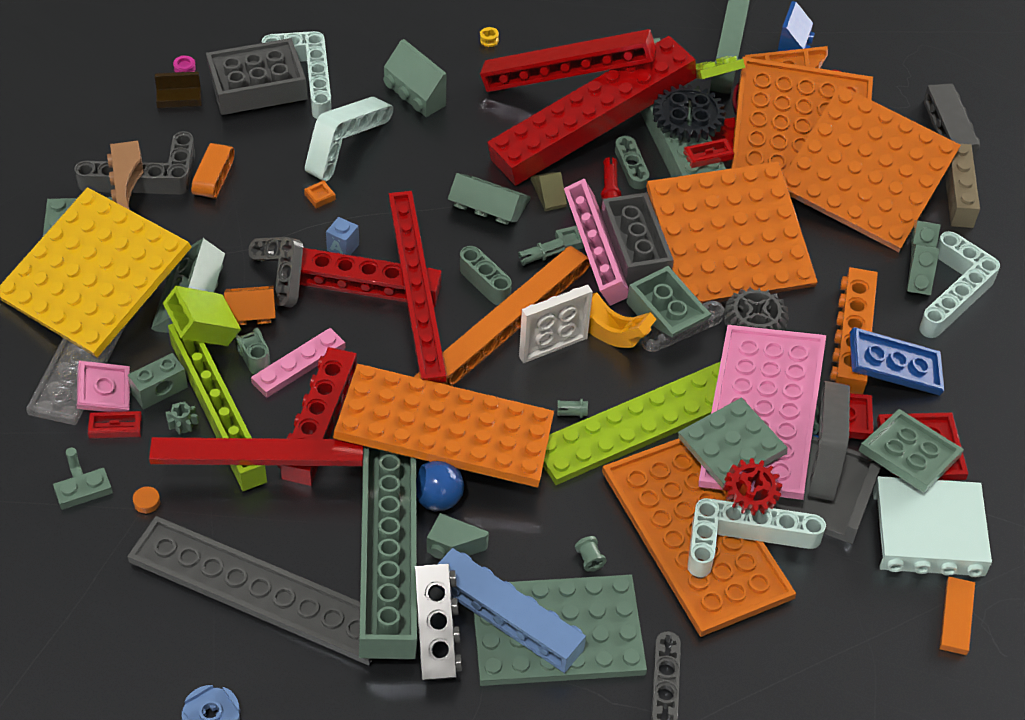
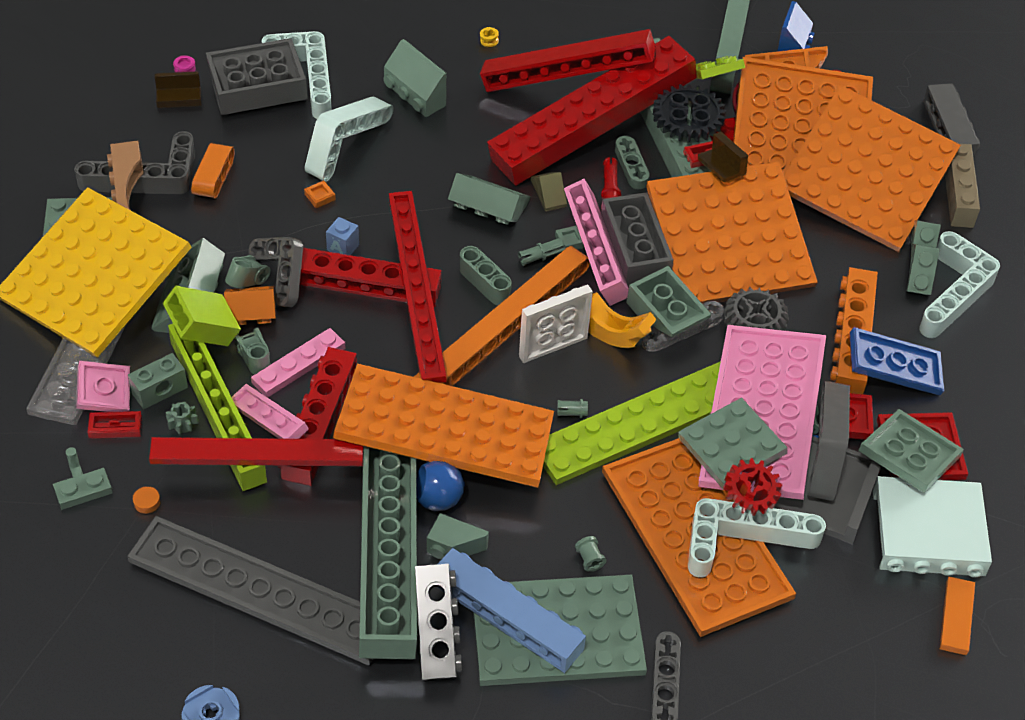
(246, 272): none -> sand green piece
(268, 414): none -> bright pink plate
(724, 158): none -> dark brown panel

